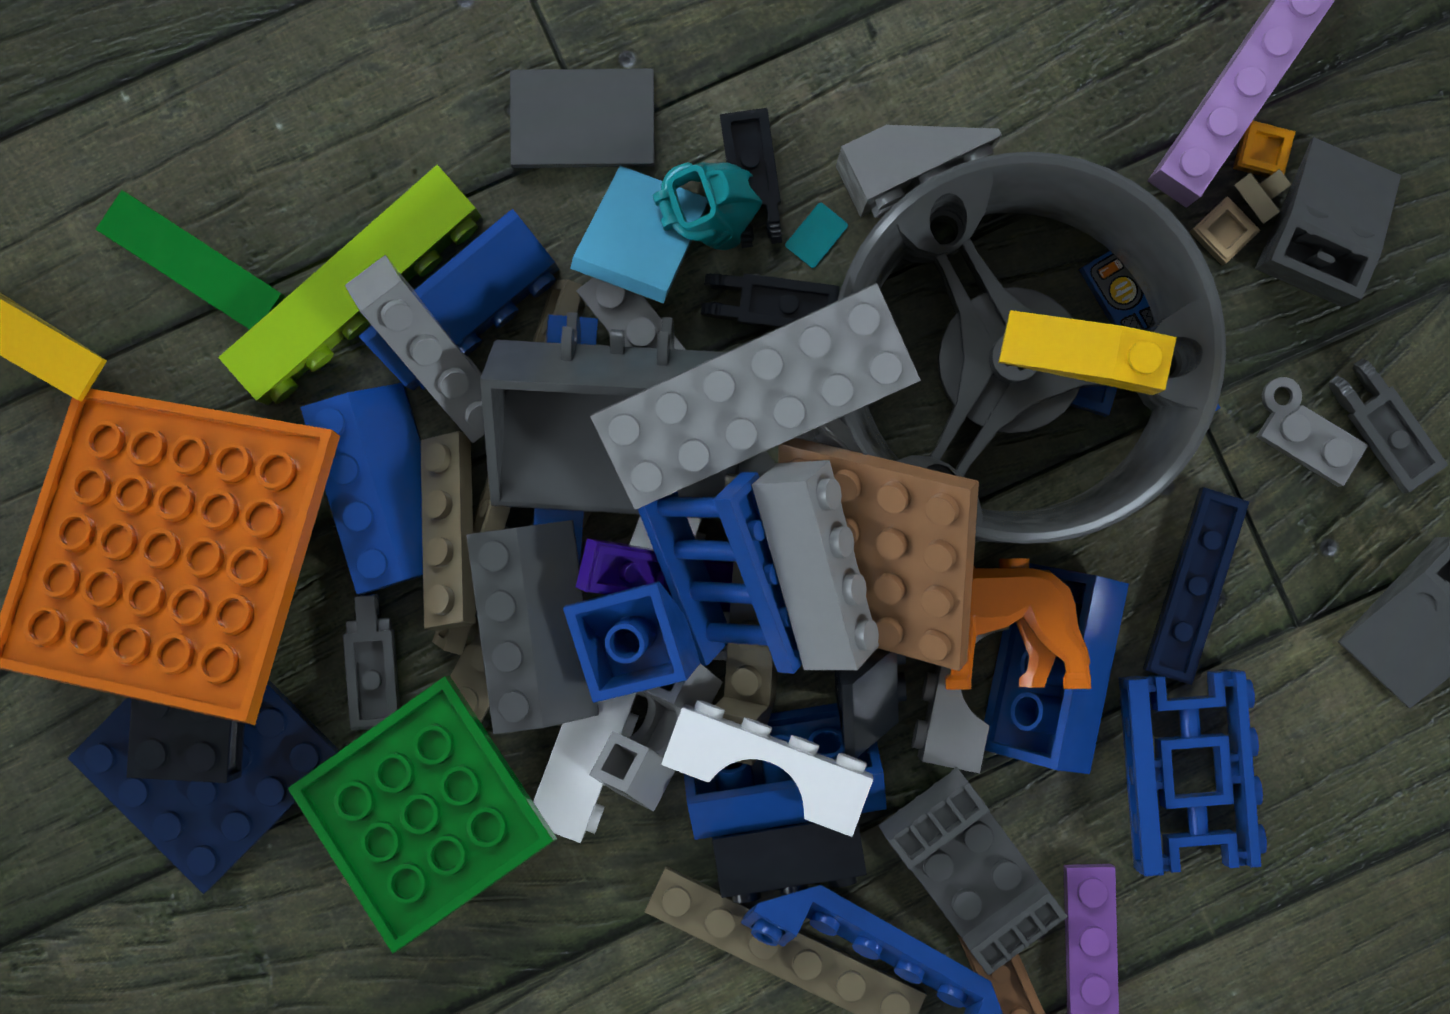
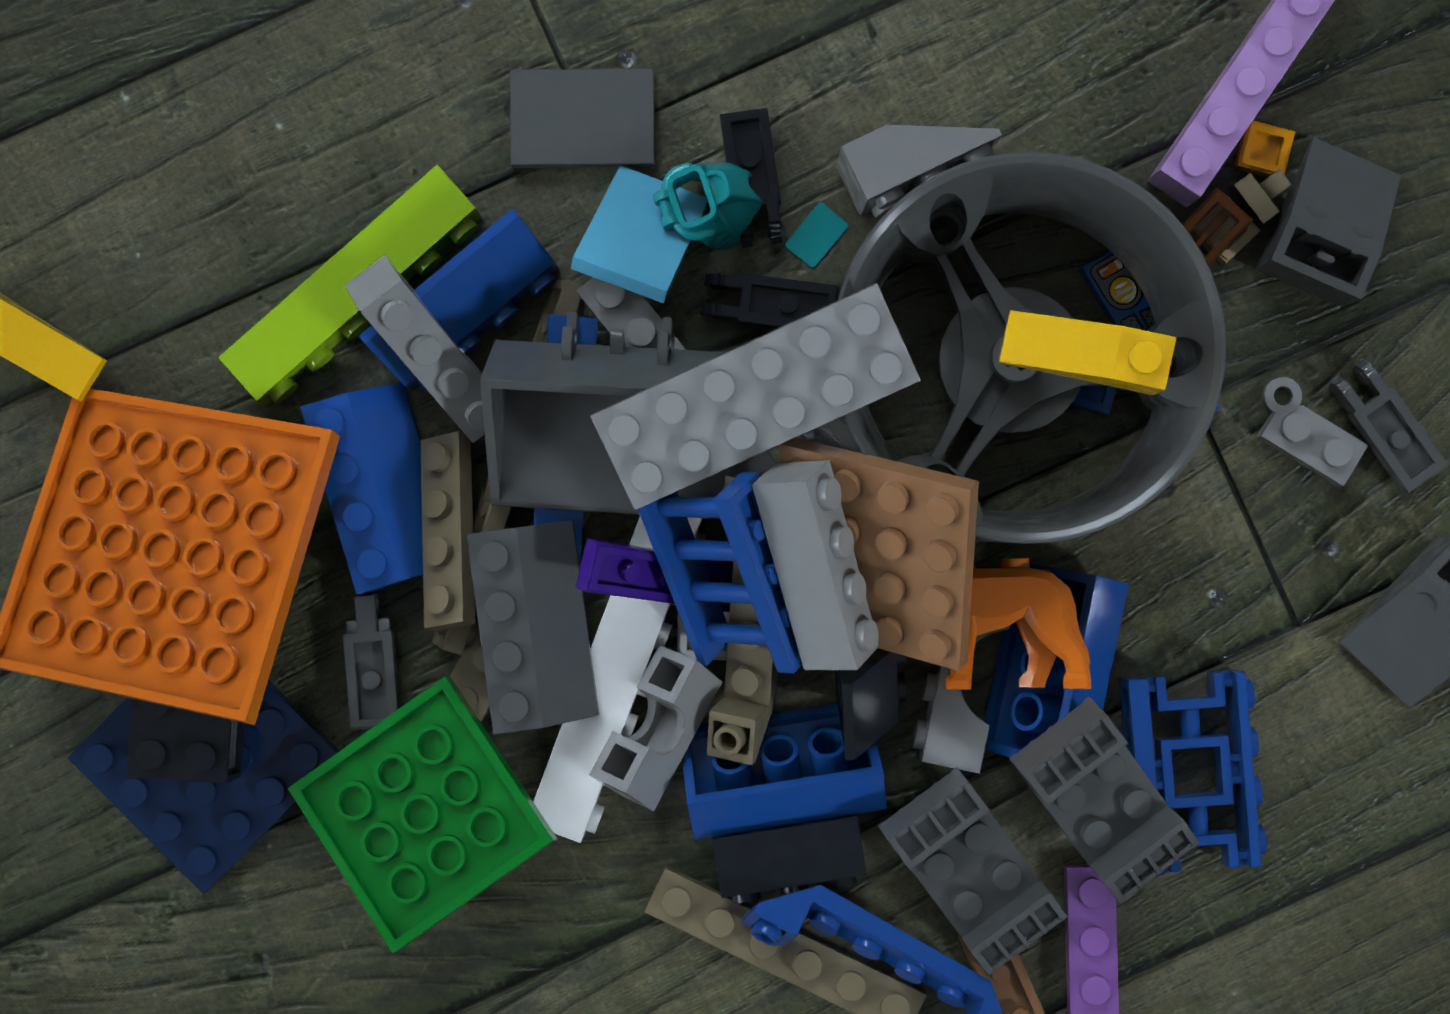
(188, 261): green tile -> none
(631, 641): blue slope -> none
(829, 788): white arch -> none
(1103, 800): none -> dark grey plate
(1196, 585): dark blue tile -> none
(1229, 208): none -> reddish brown tile

